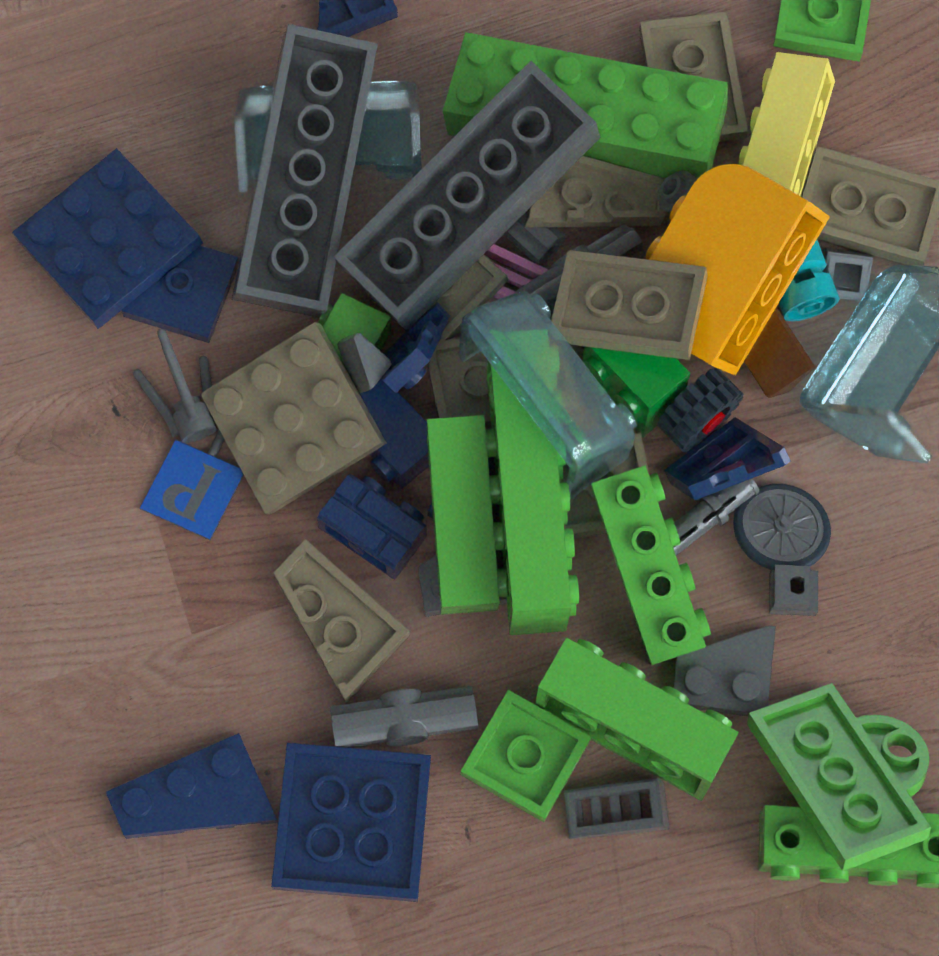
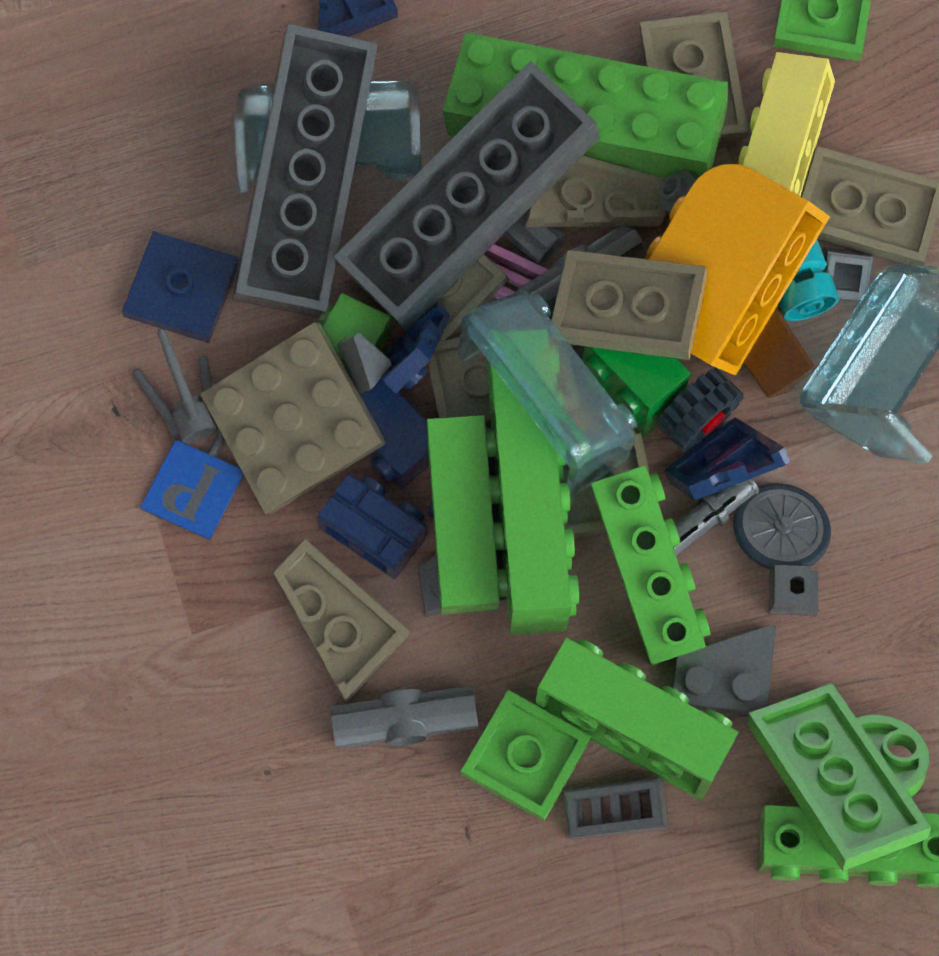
(107, 238): dark blue plate -> none
(194, 793): dark blue wing -> none
(351, 822): dark blue plate -> none

